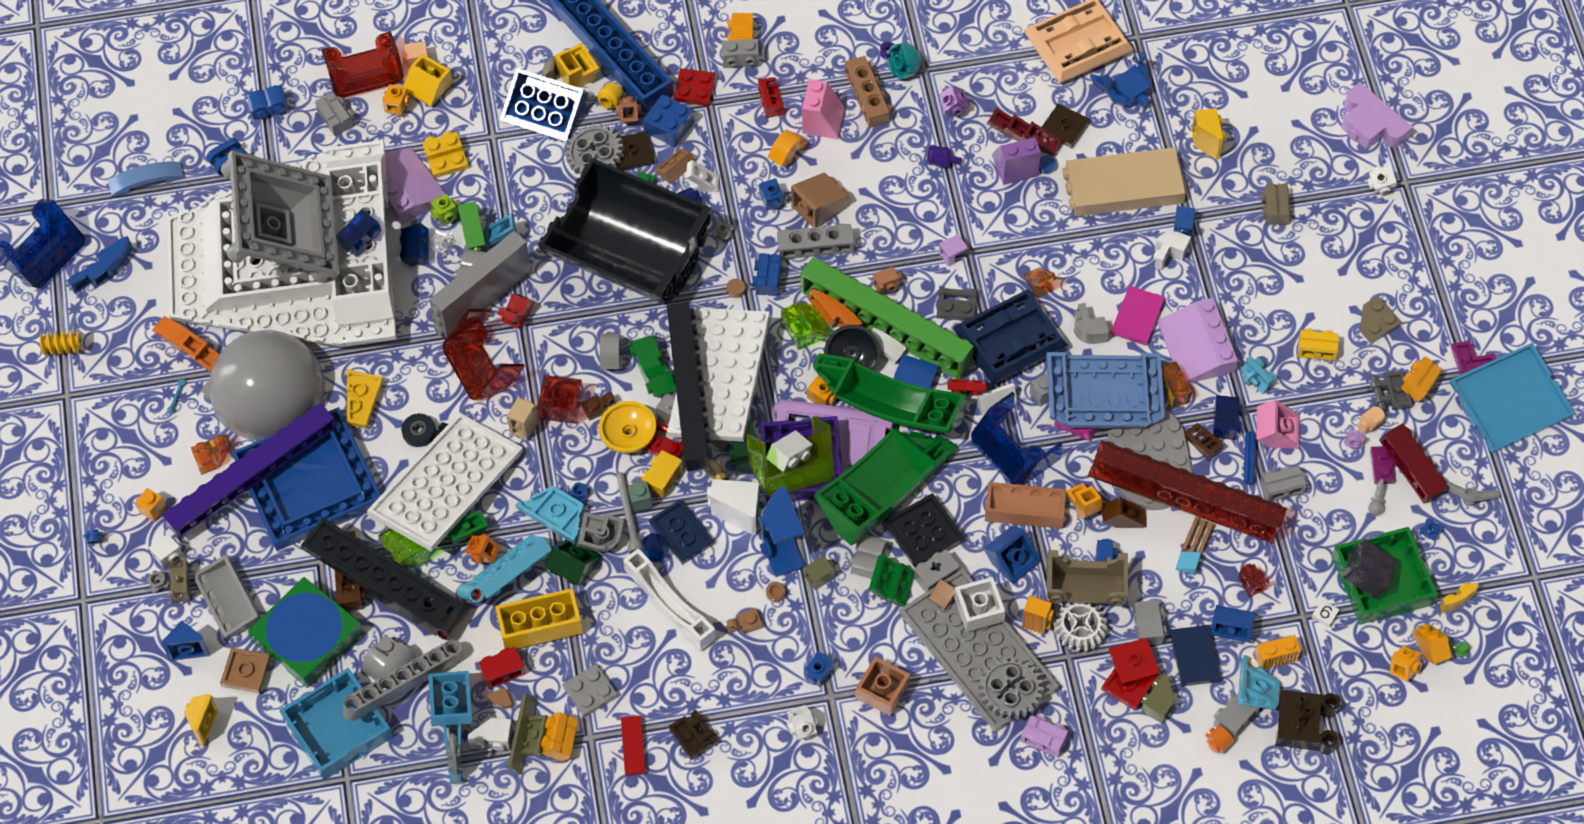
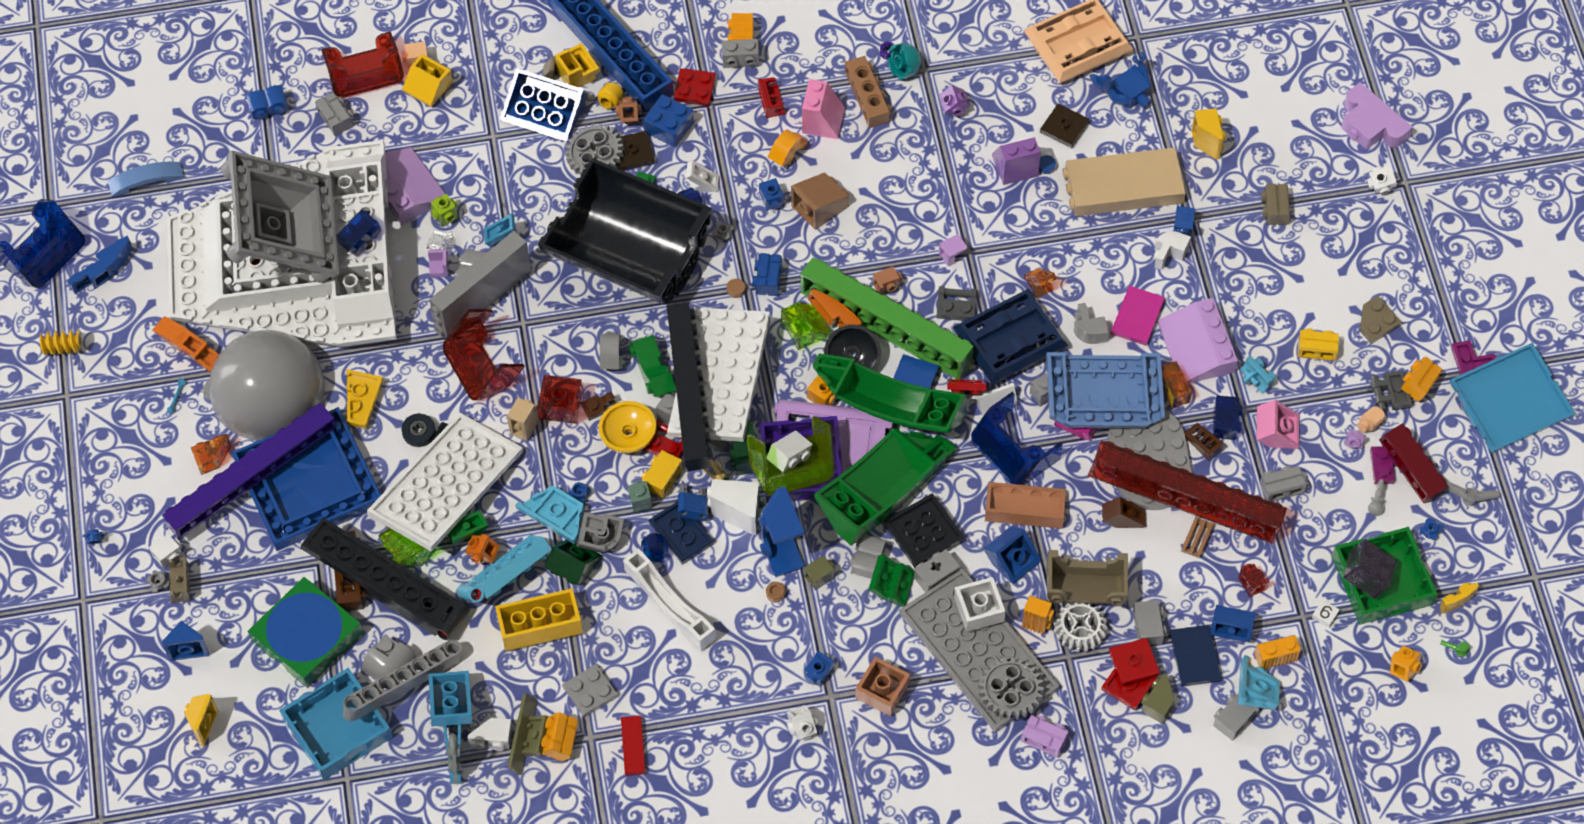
(150, 504): light orange brick -> none
(219, 154): blue brick -> none
(227, 597): light grey slope -> none
(245, 670): medium nougat plate -> none
(395, 99): light orange brick -> none
(414, 244): clear blue brick -> none
(438, 263): none -> lavender panel
(445, 154): yellow plate -> none
(471, 226): bright green slope -> none
(500, 698): medium nougat tile -> none
(501, 667): red brick -> none
(516, 310): red brick -> none
(634, 542): light grey piece -> none
(674, 165): medium nougat slope -> none
(688, 738): dark brown plate -> none
(692, 505): none -> blue piece
(747, 621): medium nougat plate -> none
(809, 248): light grey brick -> none
(889, 346): white slope -> none
(941, 156): dark purple piece -> none
(942, 594): medium nougat slope -> none
(1021, 130): dark red slope -> none
(1085, 500): light orange brick -> none
(1105, 549): blue brick -> none
(1188, 562): medium azure slope -> none
(1219, 739): orange plate -> none
(1249, 457): blue axle -> none
(1301, 720): dark brown piece -> none
(1432, 643): light orange slope -> none

